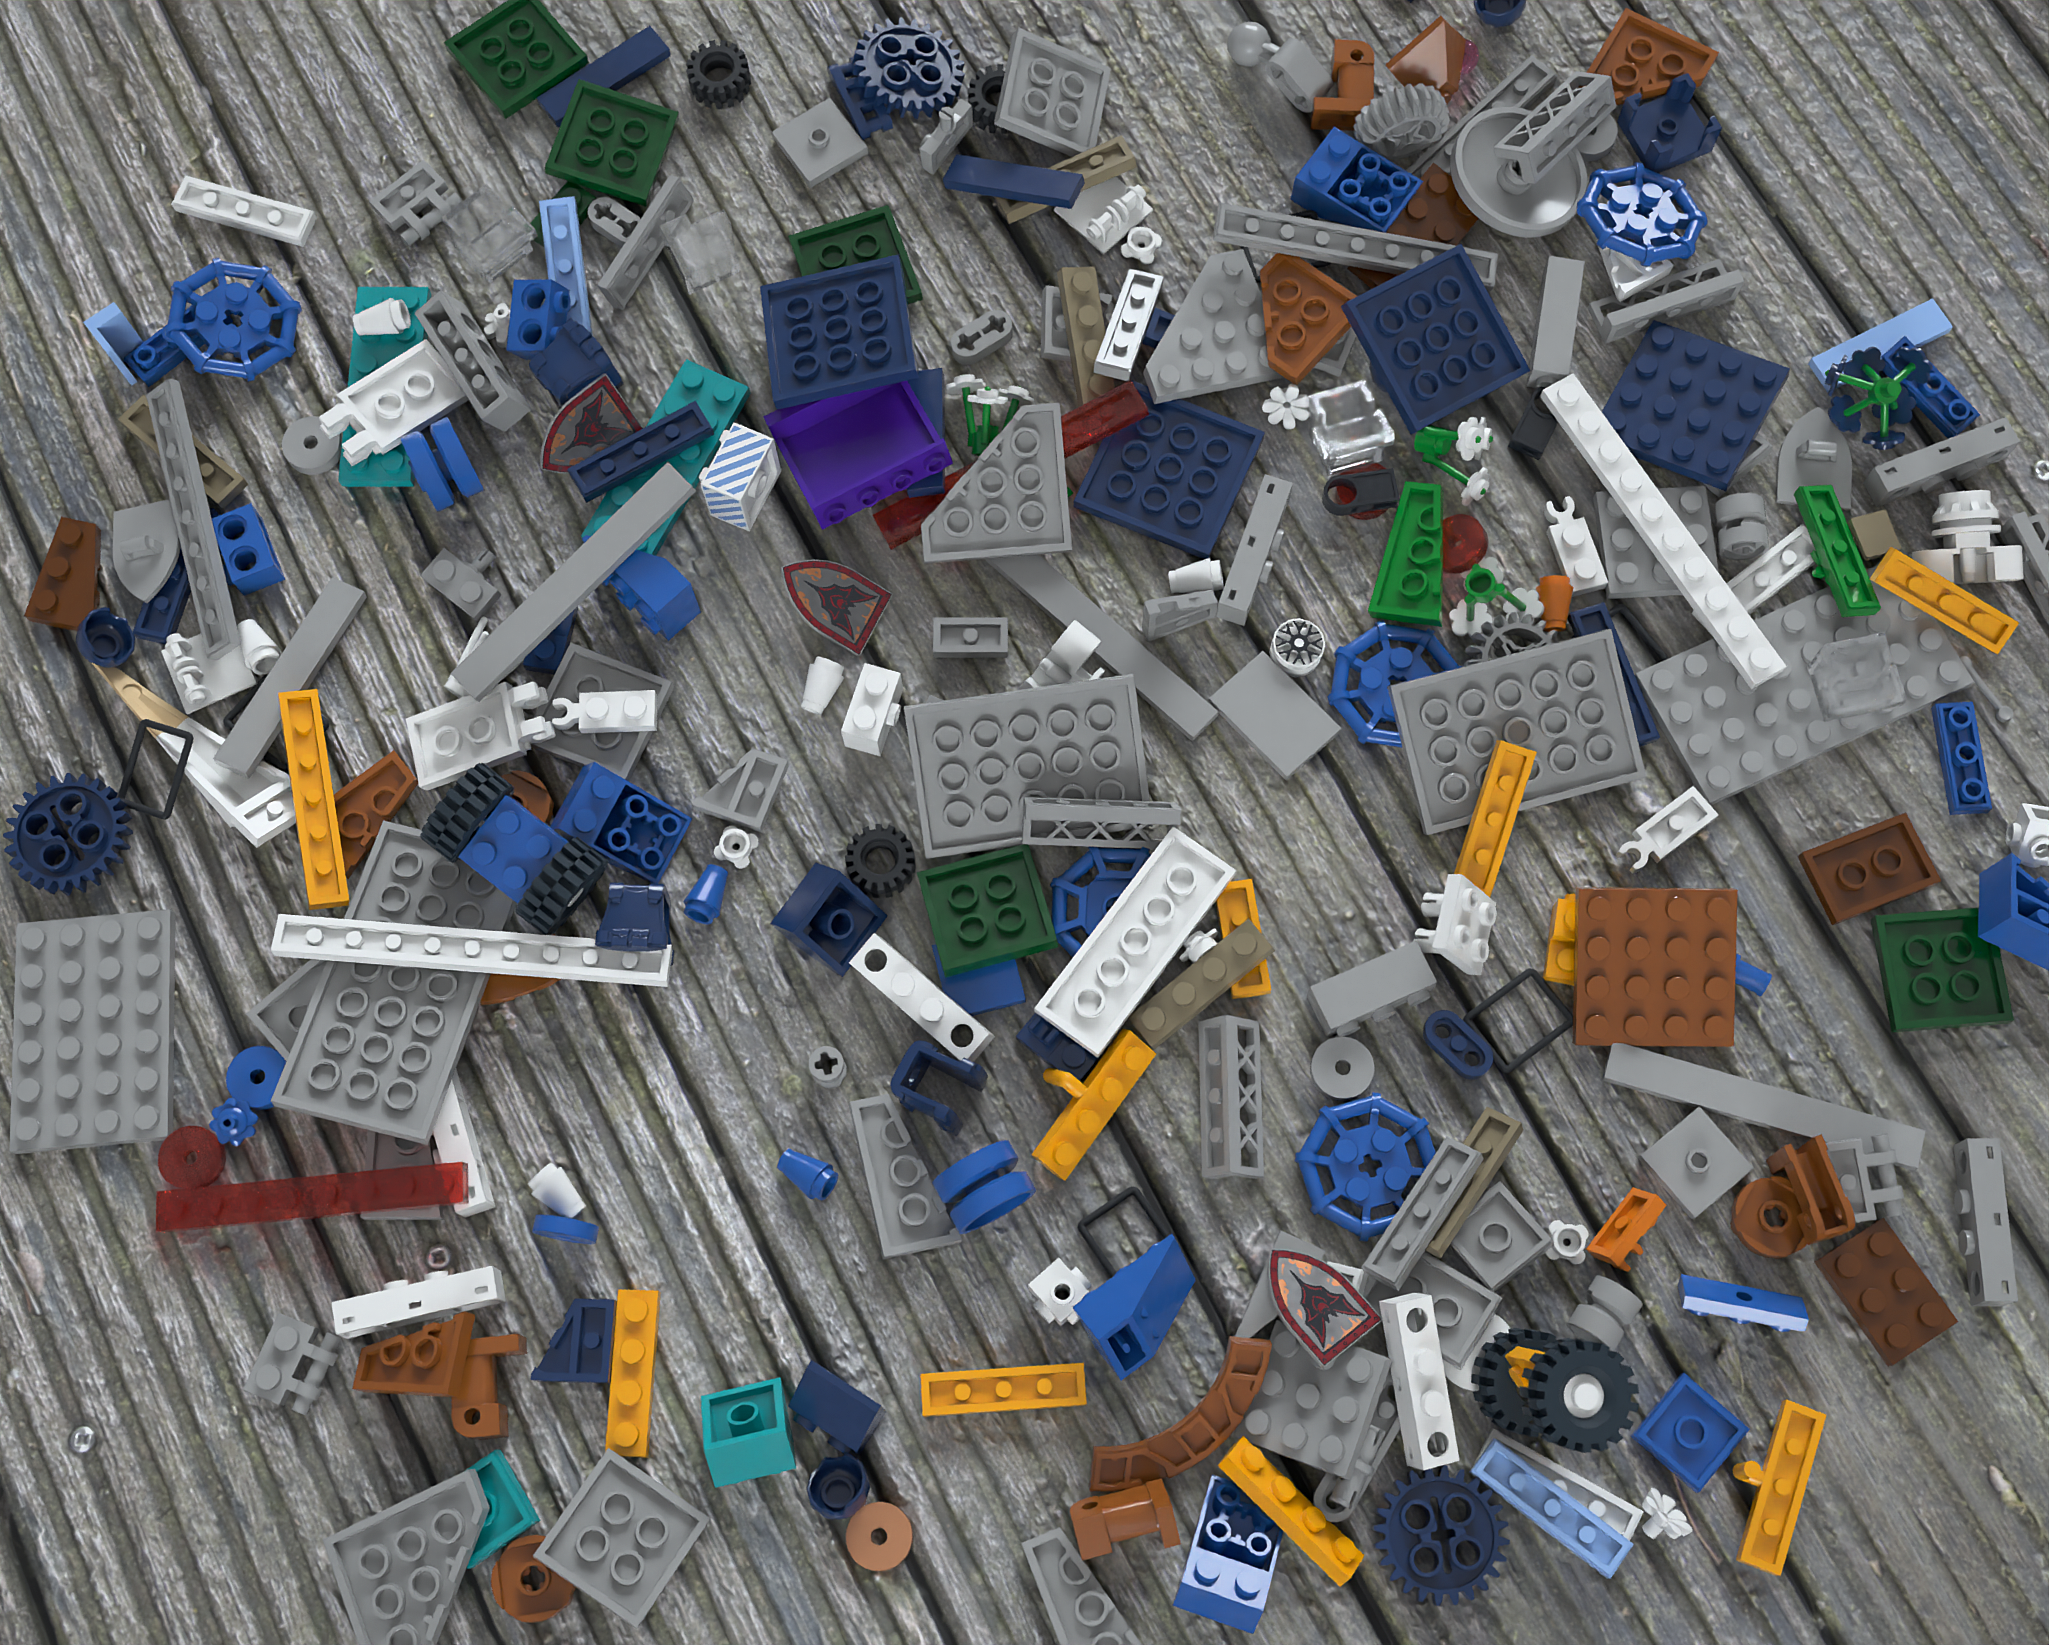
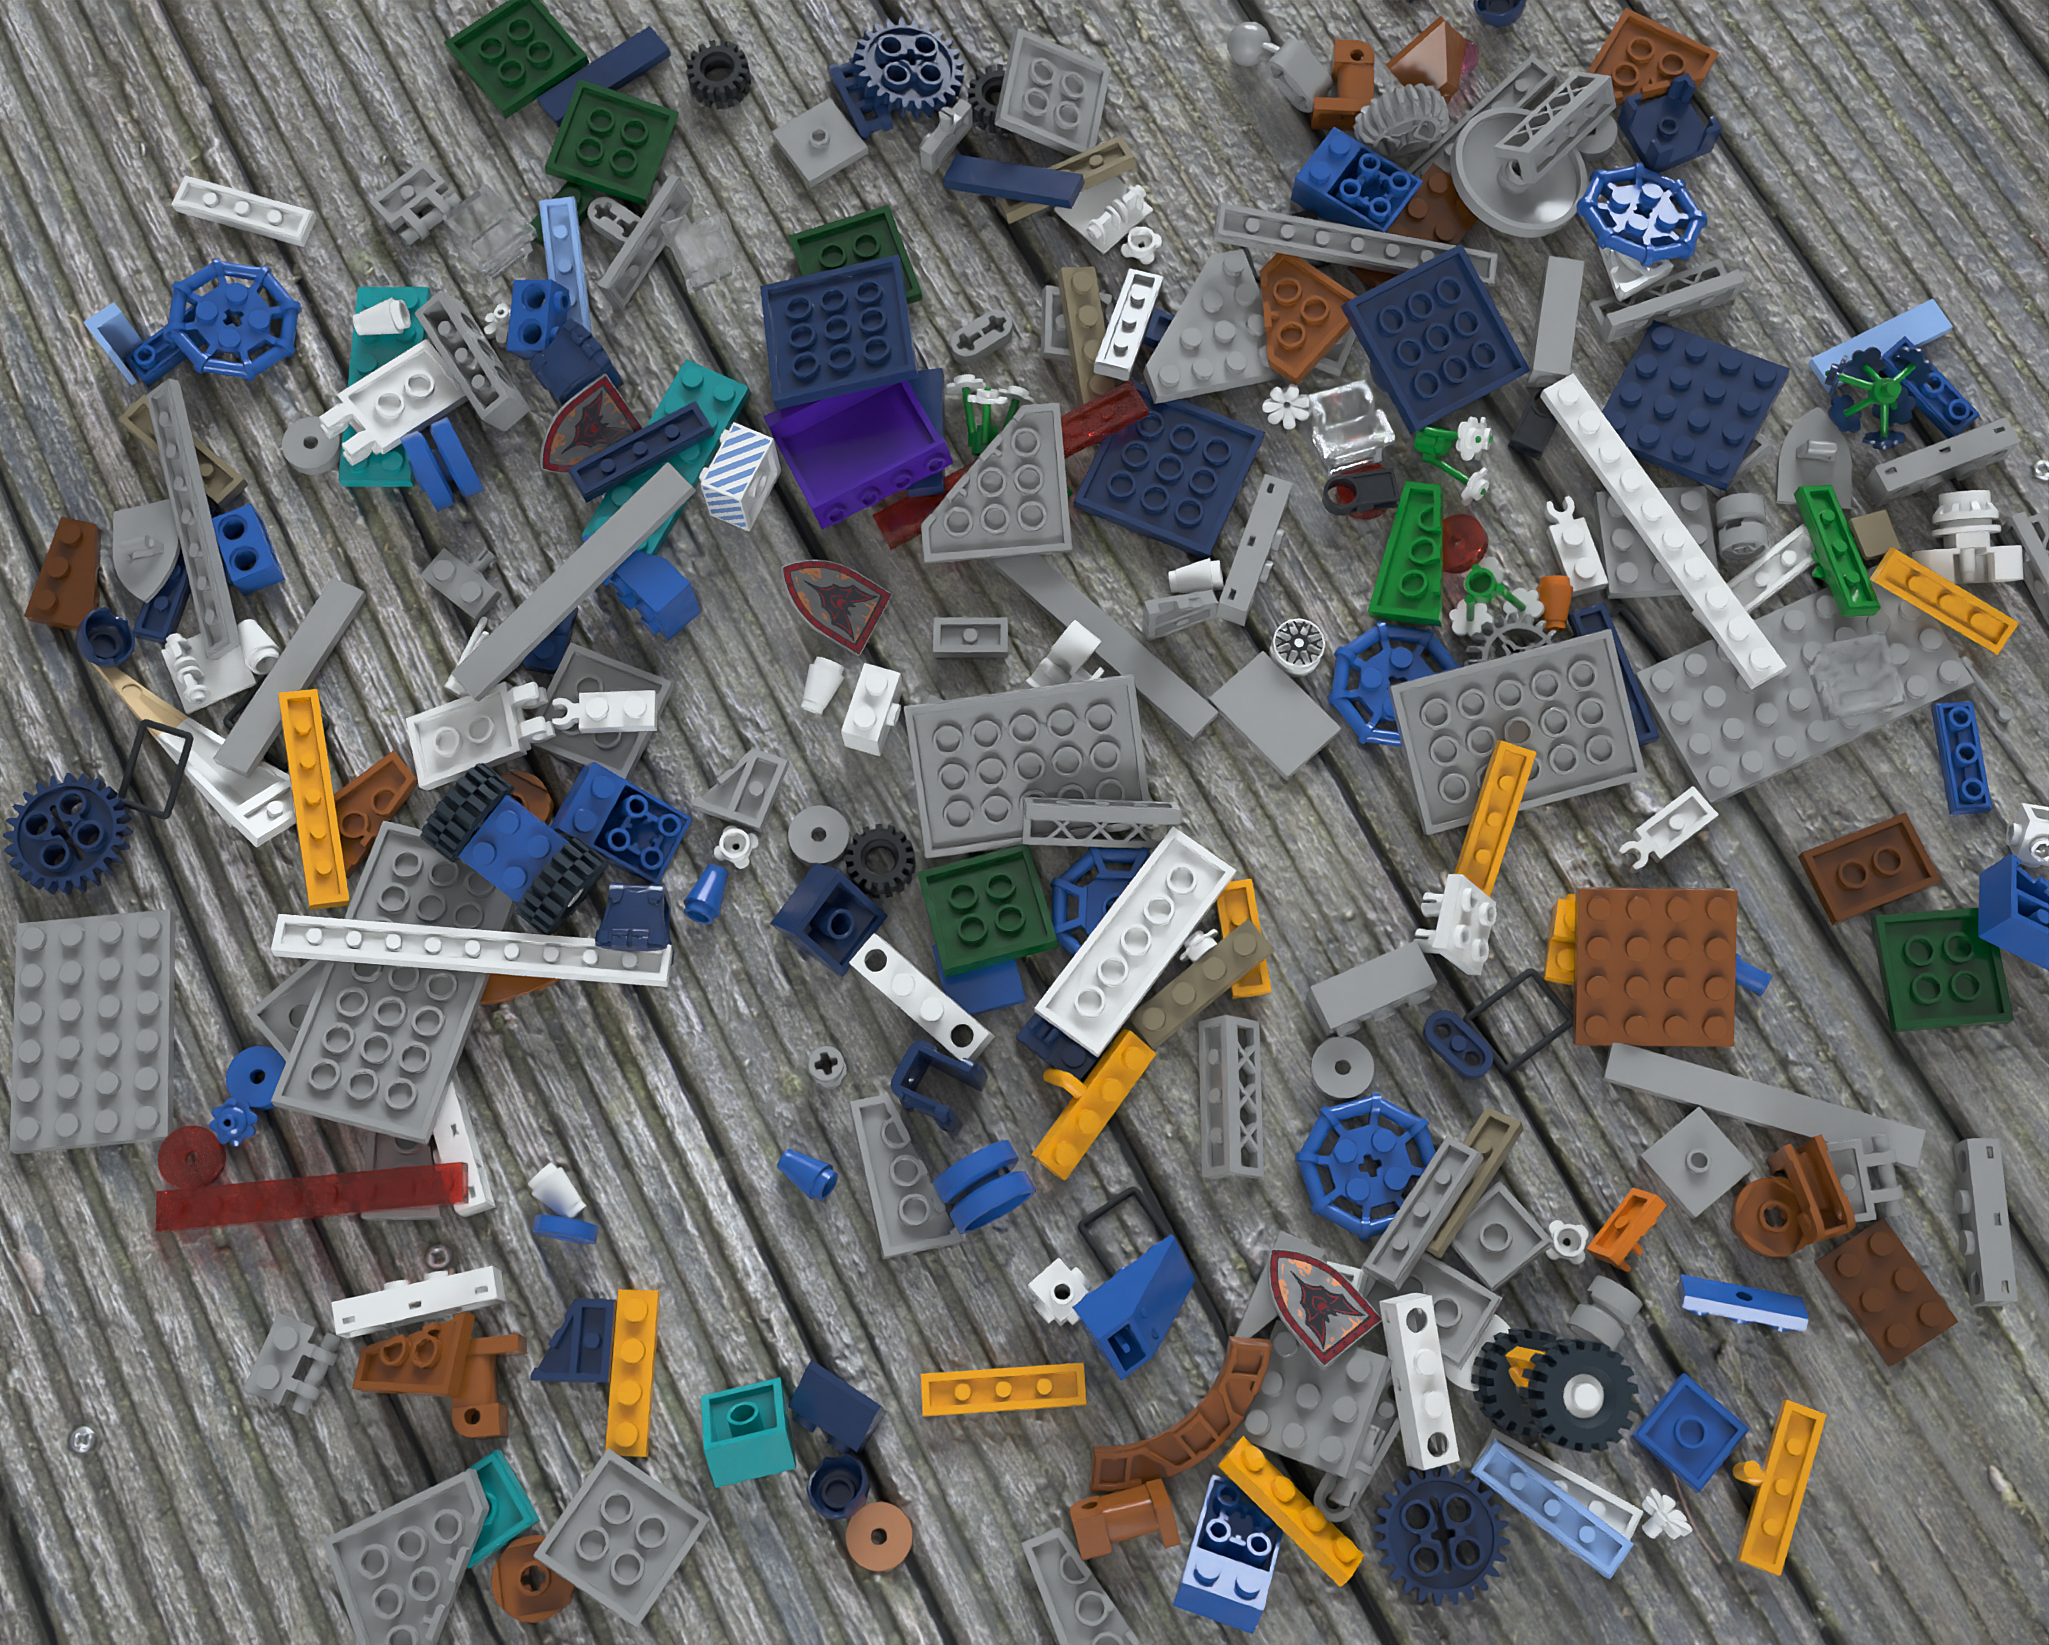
(815, 820): none -> light grey piece

